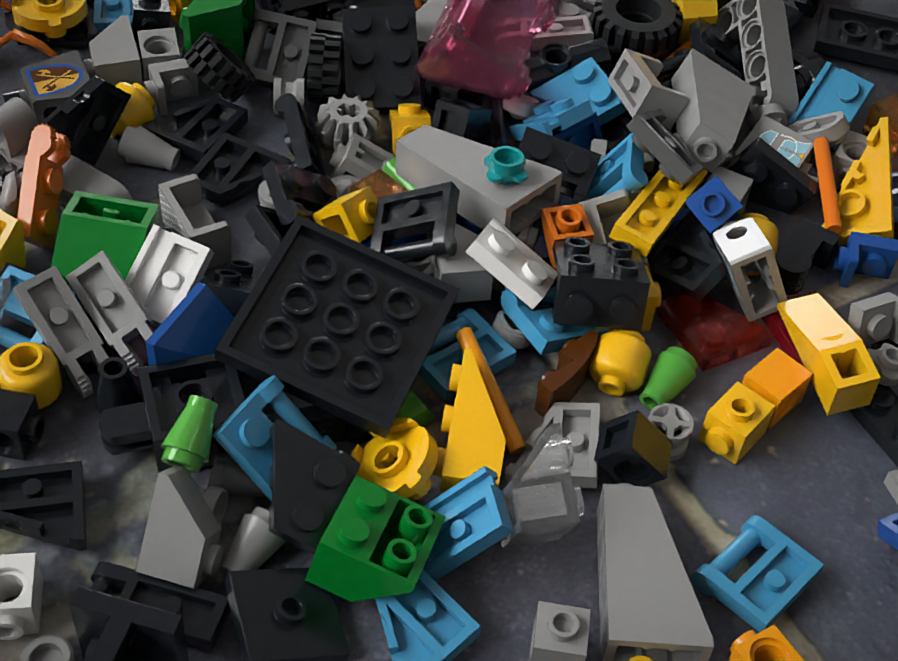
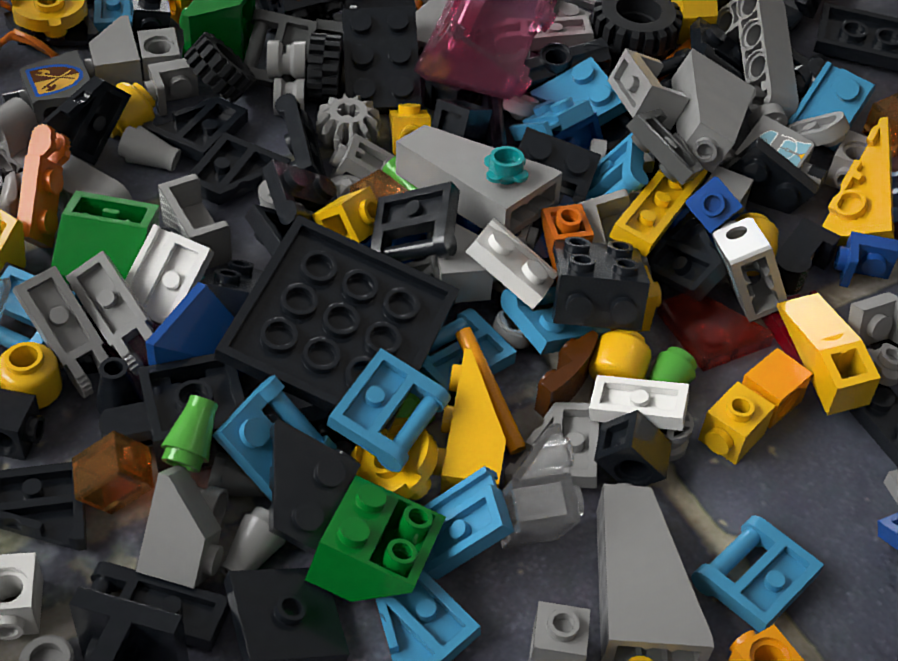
(112, 472): none -> clear orange brick
(286, 59): none -> light grey wheel
(376, 399): none -> dark azure plate
(658, 401): none -> white plate
(827, 185): orange bar -> none

